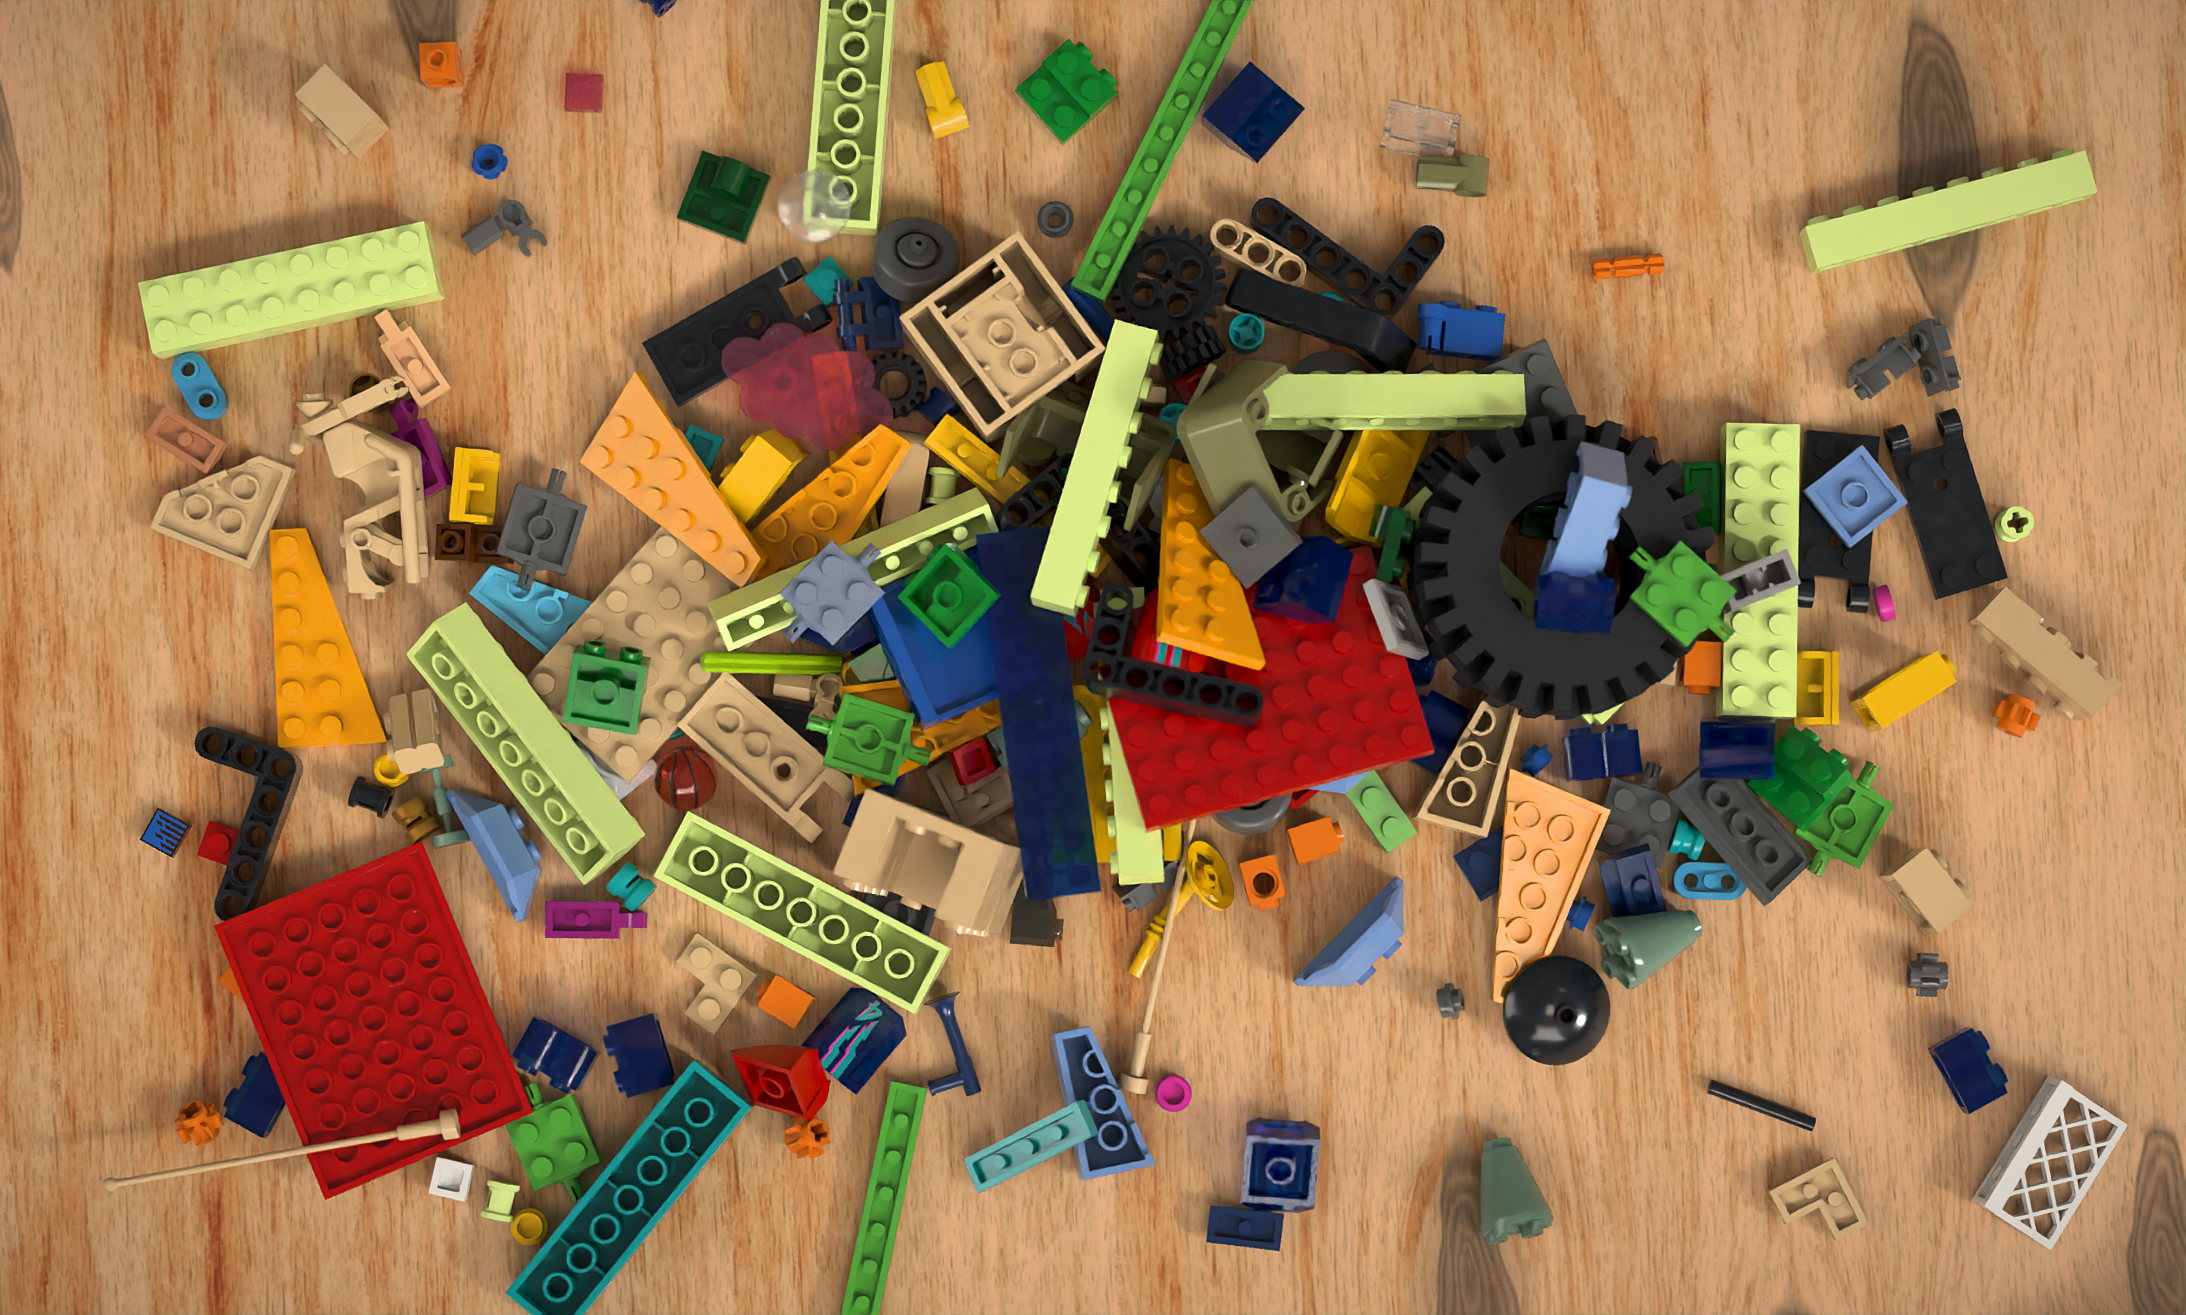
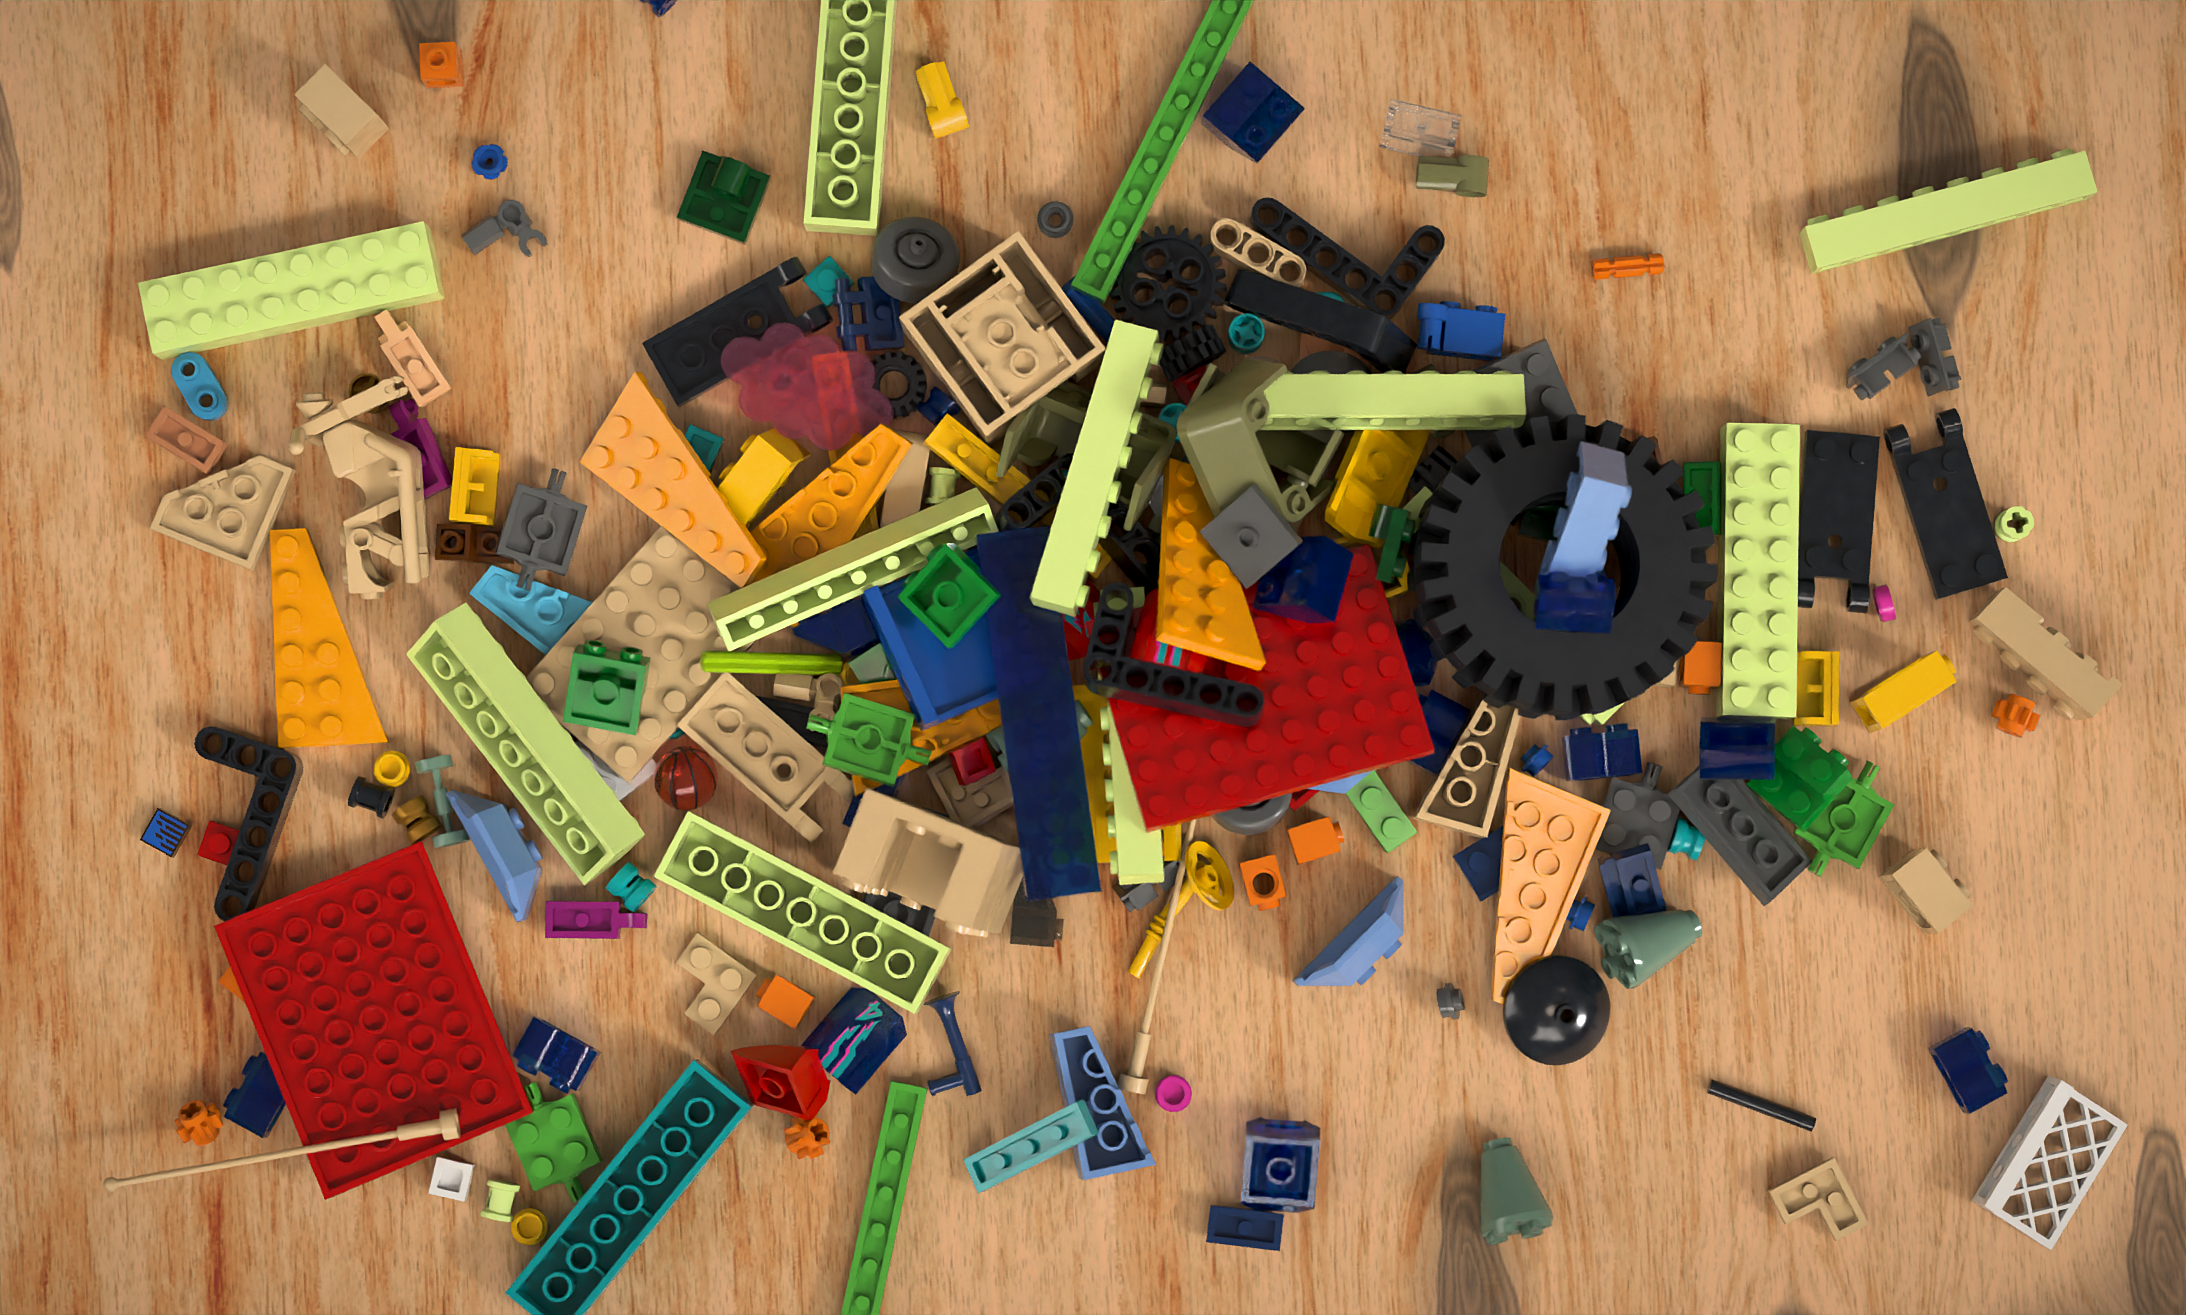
(415, 731): tan brick -> none
(584, 93): clear pink plate -> none
(640, 1055): clear blue slope -> none
(814, 205): clear dish -> none
(831, 592): sand blue plate -> none
(1068, 90): green plate -> none
(1396, 619): light grey tile -> none
(1682, 594): bright green plate -> none
(1708, 881): dark azure plate -> none
(1760, 580): light grey brick -> none
(1855, 496): medium blue plate -> none
(1927, 975): dark grey gear -> none

